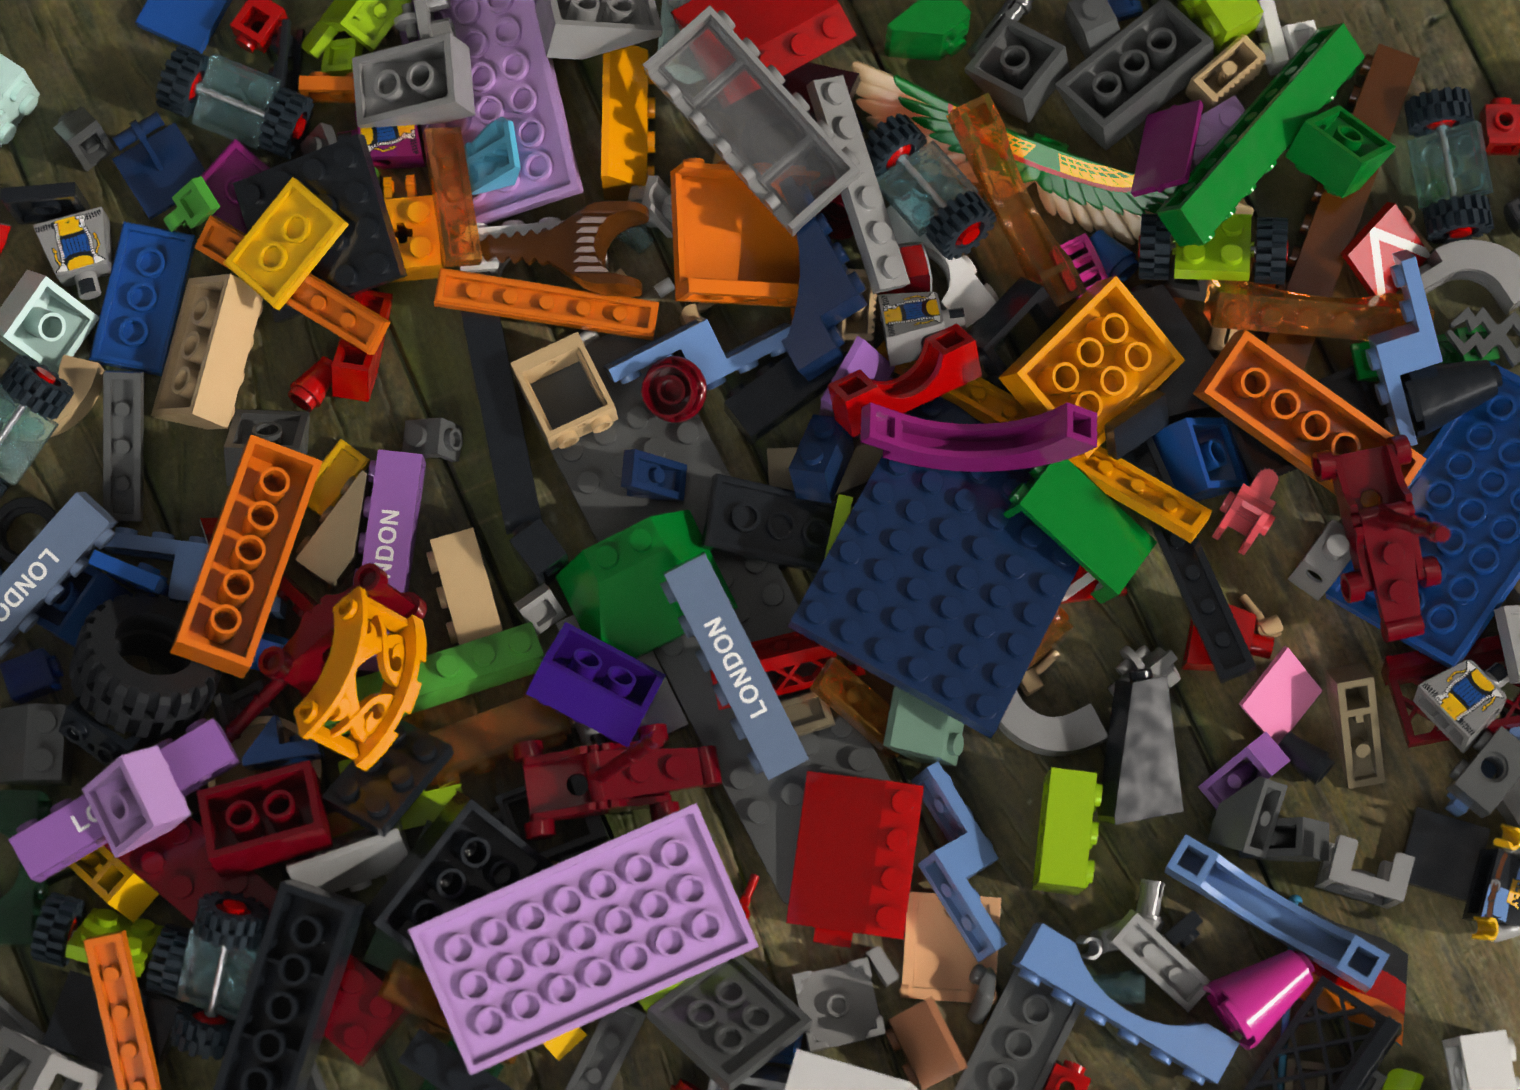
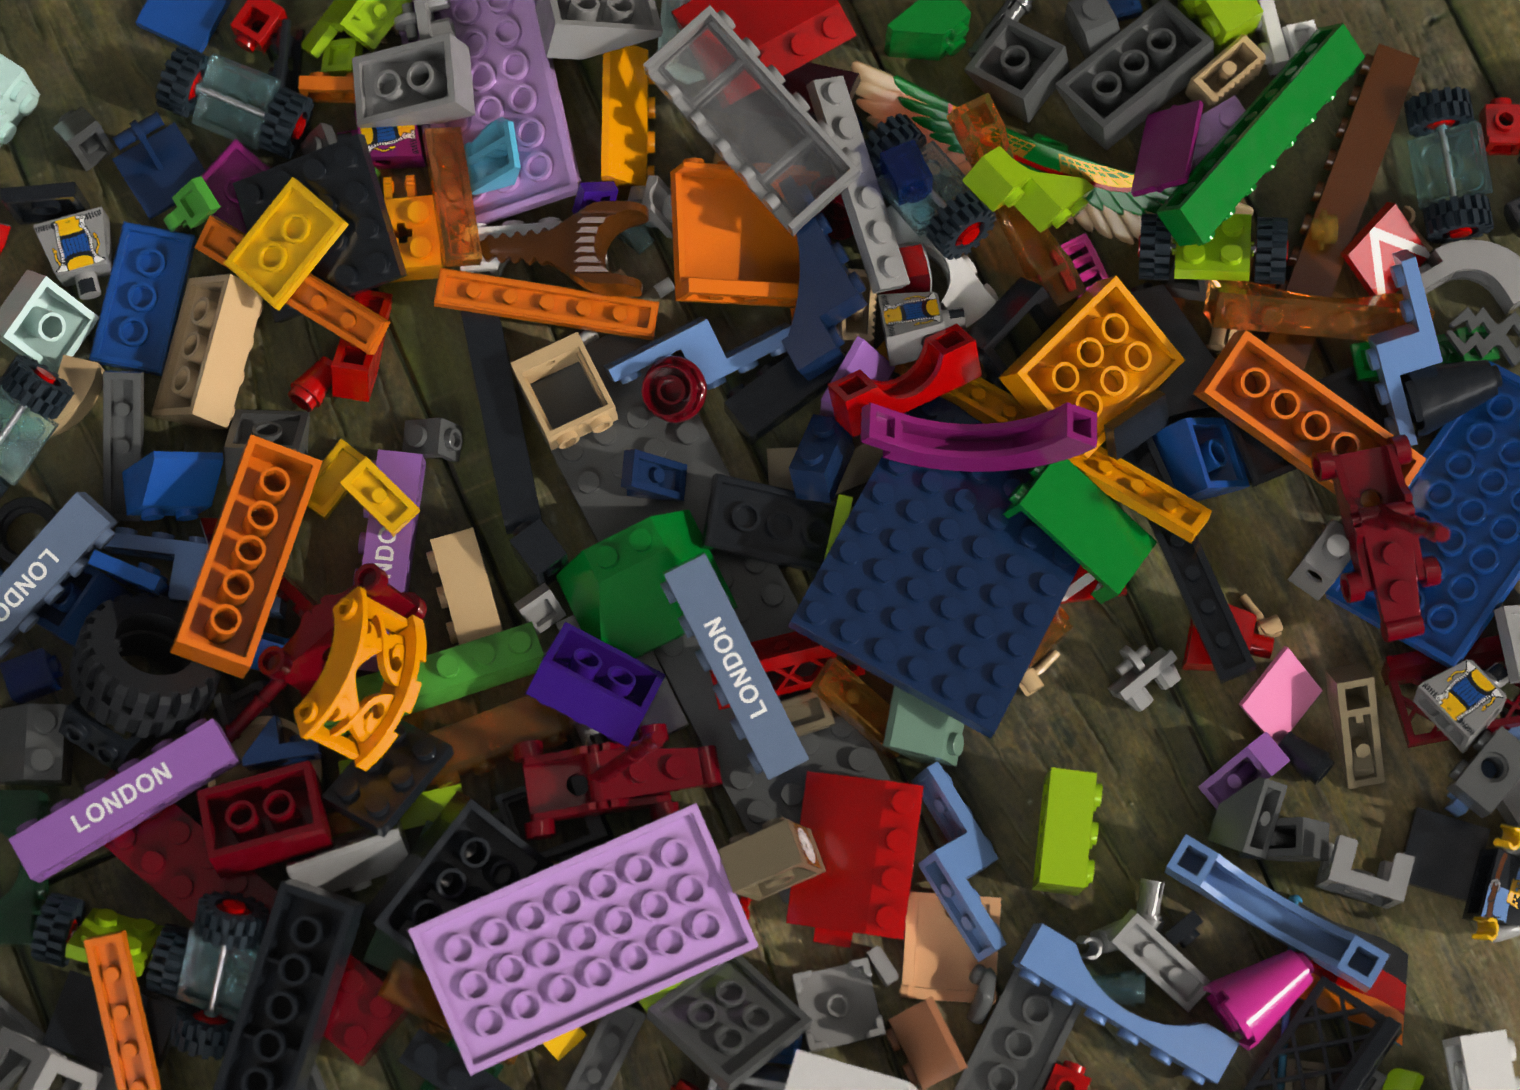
(115, 882): yellow slope -> none
(136, 800): lavender slope -> none
(172, 484): none -> blue slope
(334, 546): dark tan slope -> none
(379, 496): none -> yellow plate
(594, 192): none -> dark purple plate
(693, 312): tan hand -> none
(771, 859): none -> dark tan brick
(906, 173): none -> clear blue brick
(1038, 196): none -> lime arch
(1052, 735): light grey arch -> none
(1114, 256): blue cone -> none
(1140, 752): slope -> none
(1249, 509): coral hinge -> none
(1325, 229): none -> clear yellow plate
(1338, 151): green slope -> none

